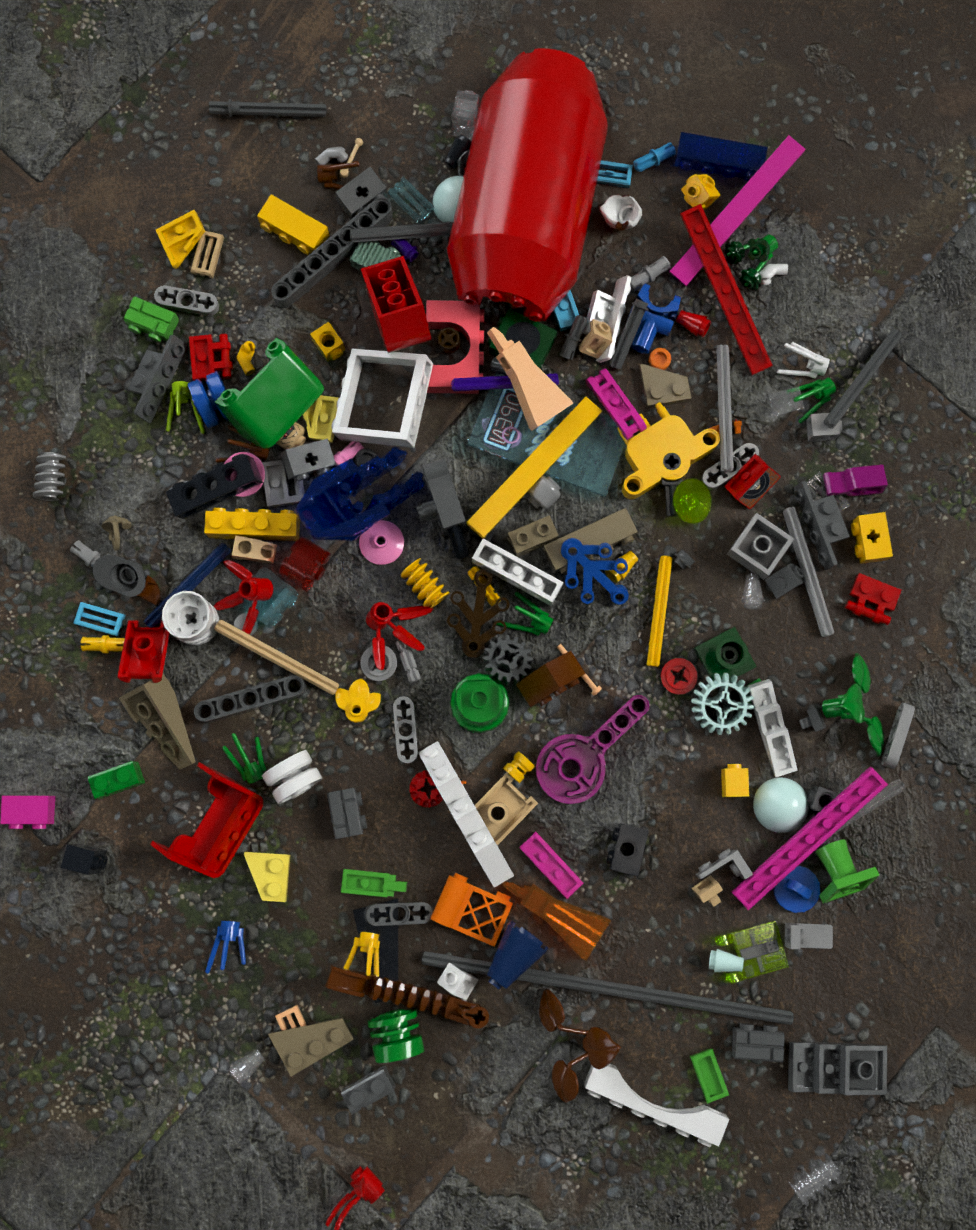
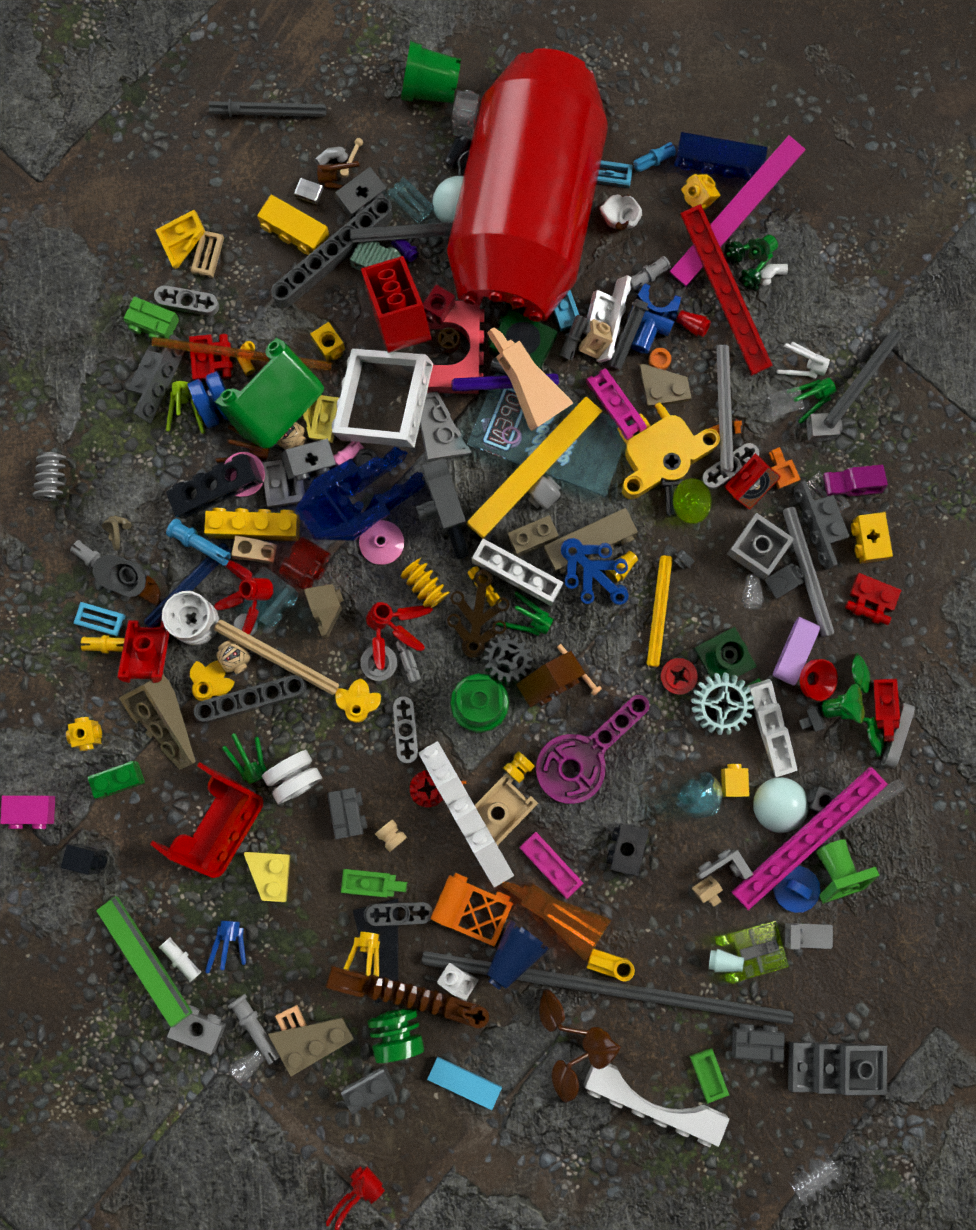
(91, 737): none -> yellow brick
(144, 961): none -> bright green tile
(180, 959): none -> white pin
(190, 537): none -> dark azure pin
(207, 1040): none -> light grey brick
(212, 677): none -> yellow plate
(231, 352): none -> clear orange piece
(233, 657): none -> tan head
(249, 1020): none -> light grey pin
(308, 191): none -> flat silver piece
(325, 606): none -> dark tan slope
(390, 834): none -> tan wheel
(430, 75): none -> green piece
(439, 432): none -> light grey wing
(440, 296): none -> dark red brick
(464, 1083): none -> medium azure tile
(608, 964): none -> yellow piece
(701, 797): none -> clear light blue cylinder
(784, 468): none -> orange plate
(796, 651): none -> lavender beam
(825, 679): none -> red piece
(887, 706): none -> red hinge

